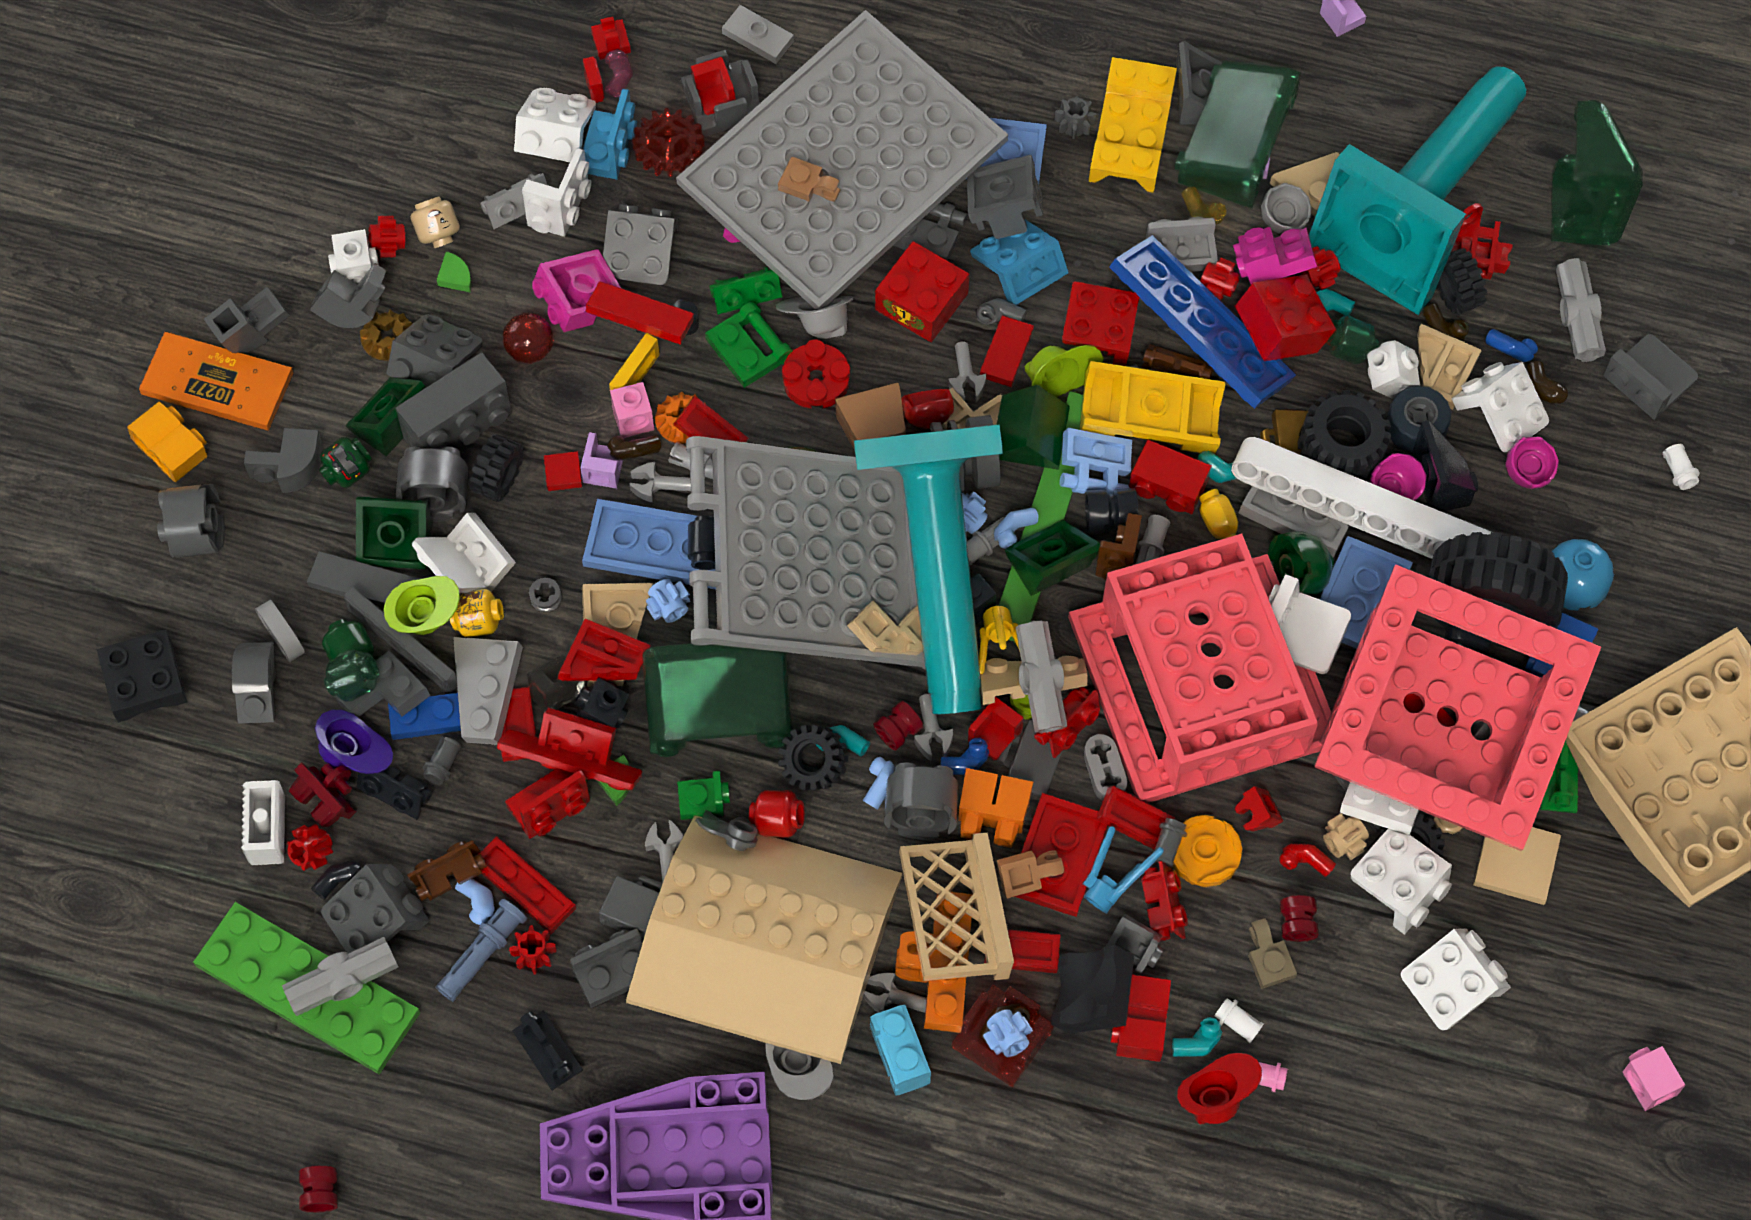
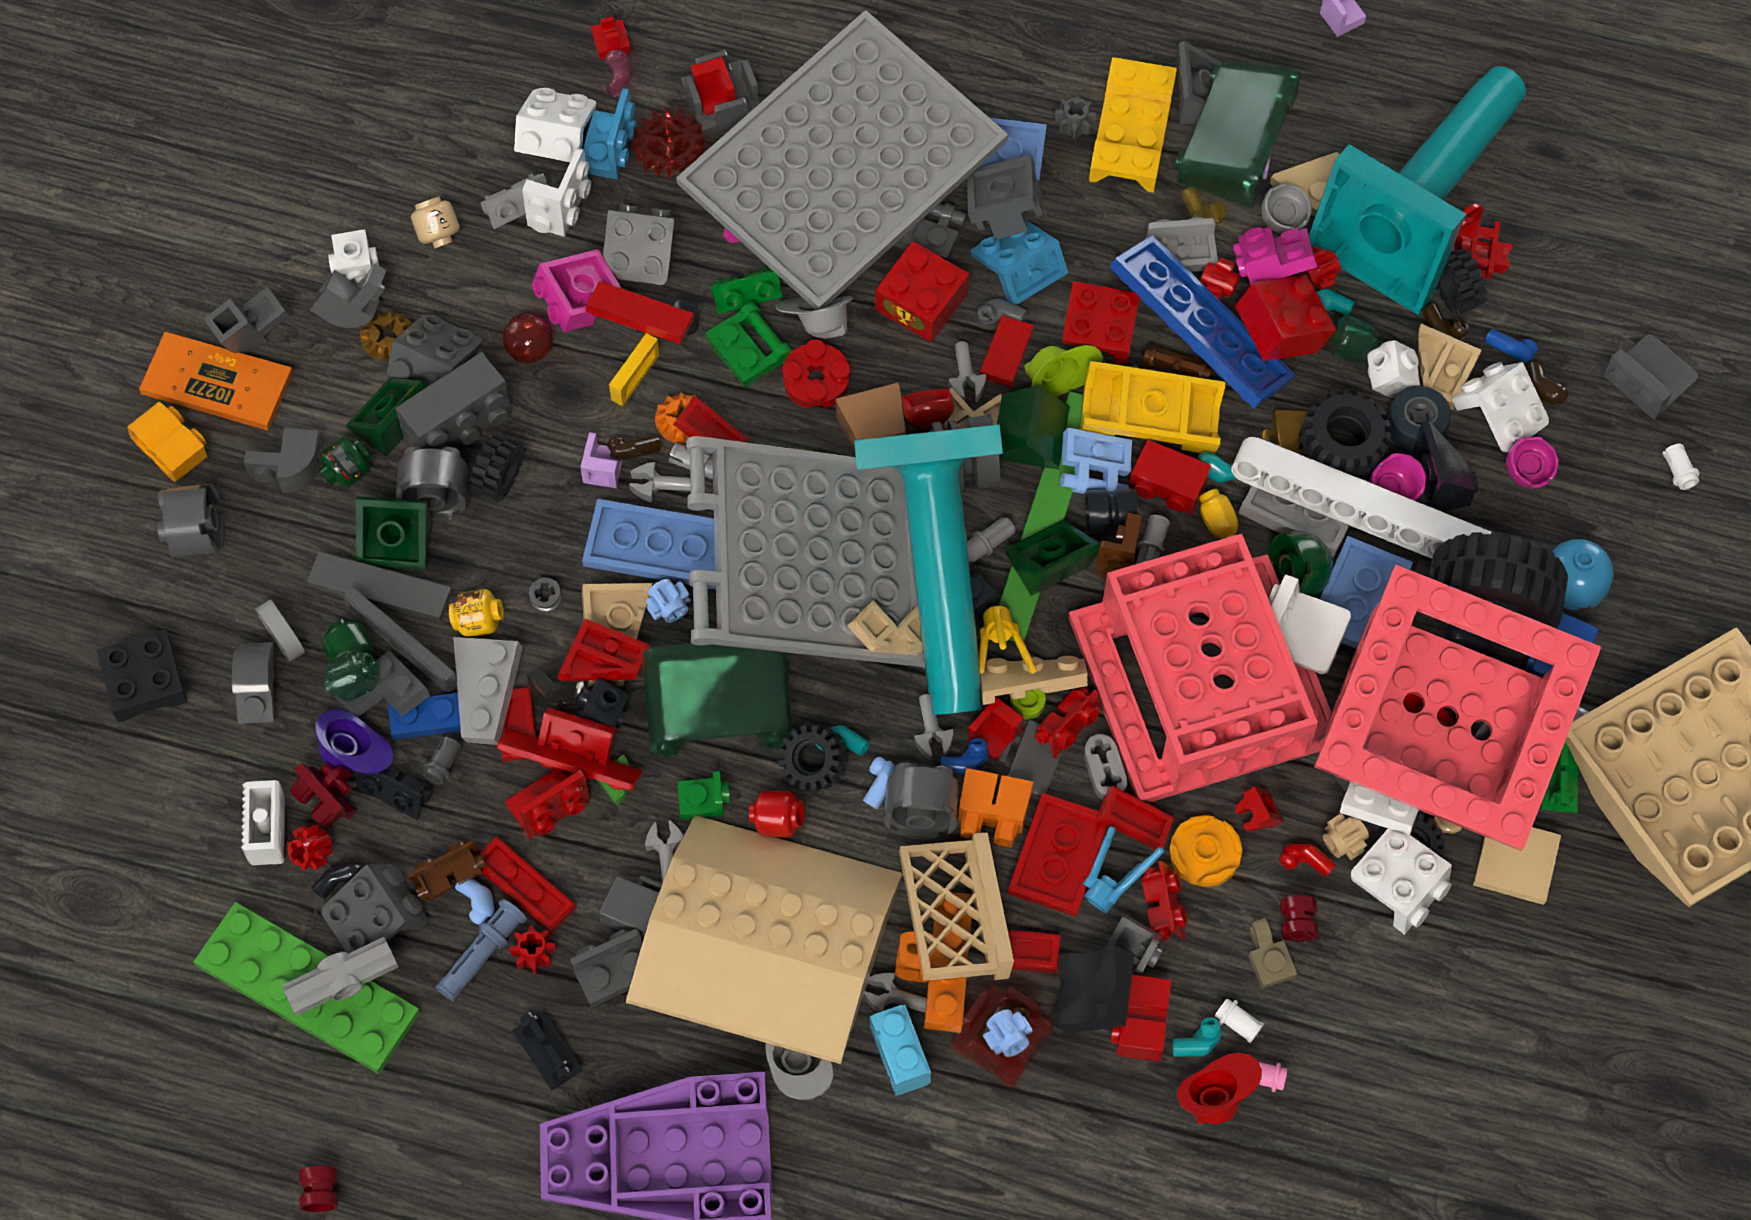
(386, 236): red gear -> none
(422, 605): lime piece -> none
(454, 273): bright green tile -> none
(466, 555): white bracket -> none
(562, 471): red tile -> none
(593, 79): red tile -> none
(632, 410): bright pink brick -> none
(701, 543): black brick -> none
(738, 833): dark grey plate -> none
(758, 34): light grey plate -> none
(804, 179): medium nougat plate -> none
(897, 726): dark red wheel -> none
(973, 511): light blue gear -> none
(1012, 521): light blue arm -> none
(1023, 871): medium nougat plate -> none
(1041, 676): light grey piece -> none
(1170, 840): dark grey pin -> none
(1454, 977): white bracket -> none
(1580, 310): light grey piece -> none
(1597, 185): clear green windscreen -> none
(1653, 1077): bright pink brick -> none

